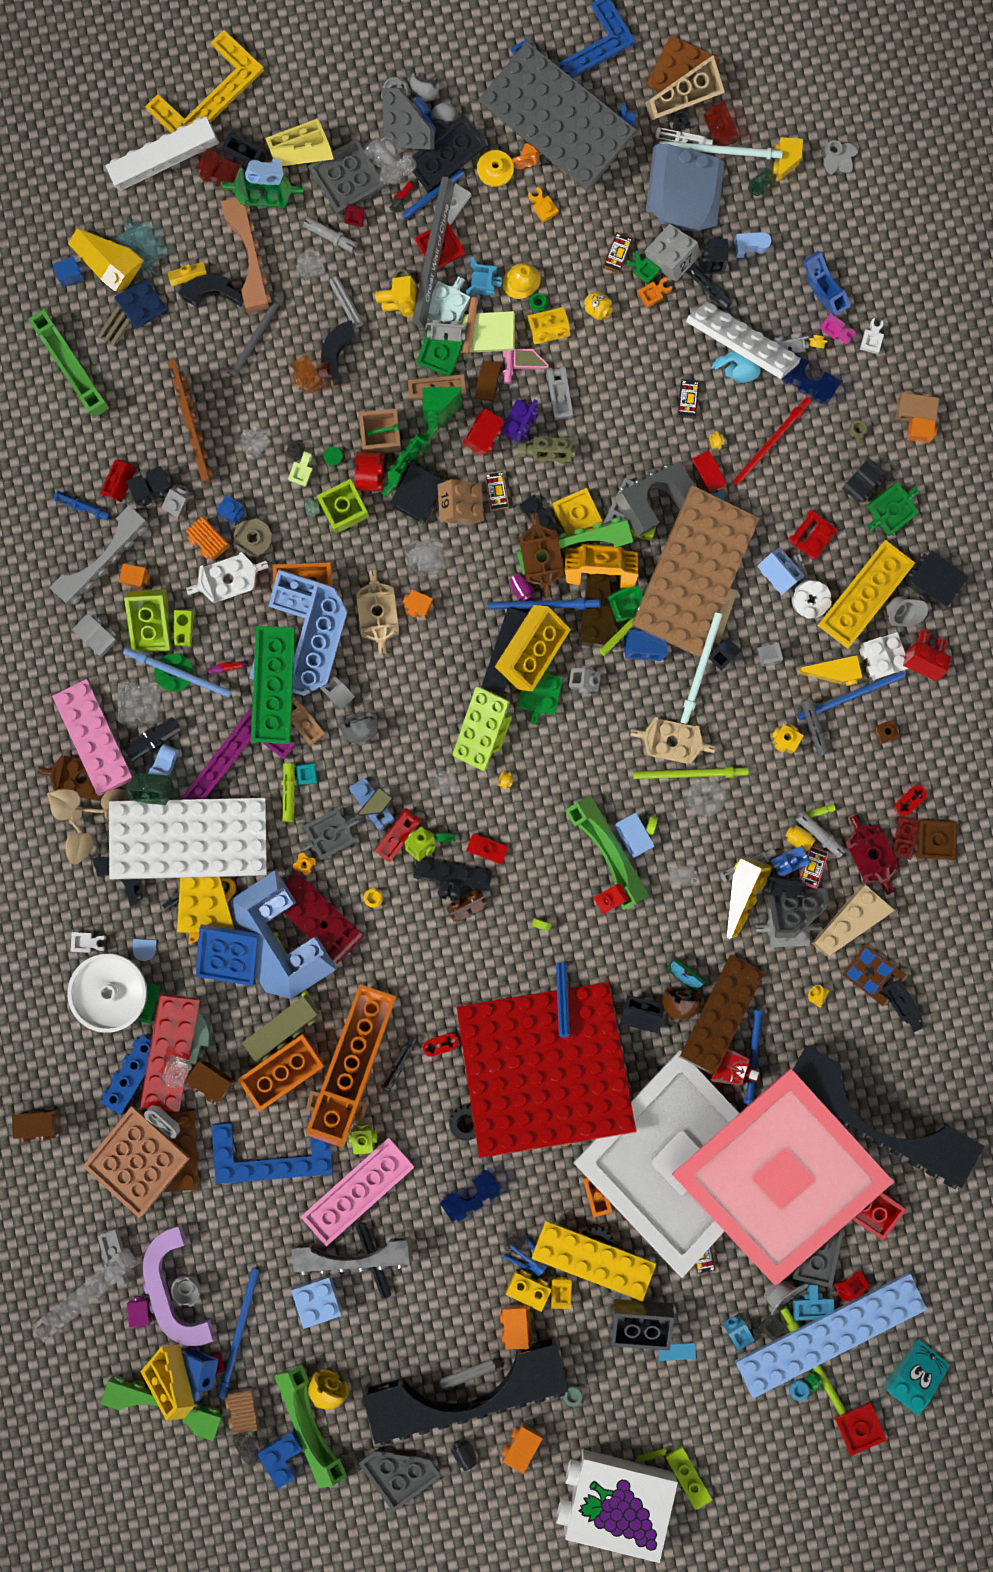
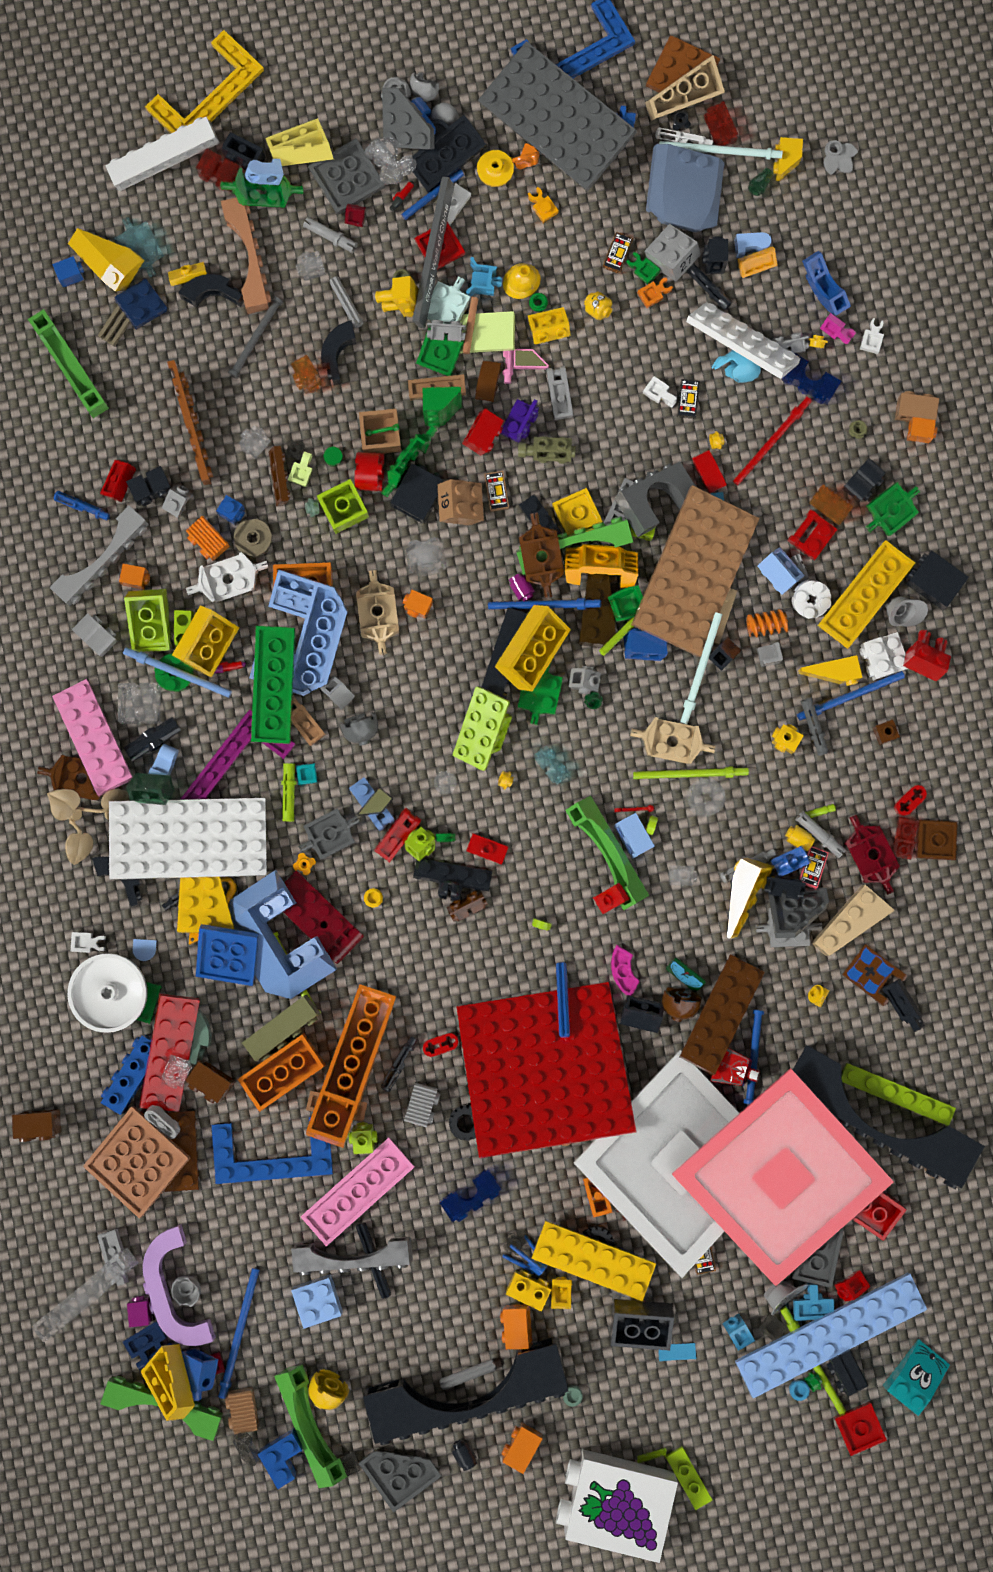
(144, 1340): none -> dark blue plate
(205, 641): none -> yellow brick
(279, 476): none -> reddish brown plate
(421, 1105): none -> light grey brick
(557, 770): none -> clear light blue hinge
(593, 700): none -> dark green plate
(622, 970): none -> dark pink tile
(650, 808): none -> red hinge
(658, 390): none -> white plate
(757, 262): none -> light orange plate
(764, 622): none -> orange piece
(831, 504): none -> clear orange brick
(847, 1372): none -> black brick
(897, 1094): none -> lime plate

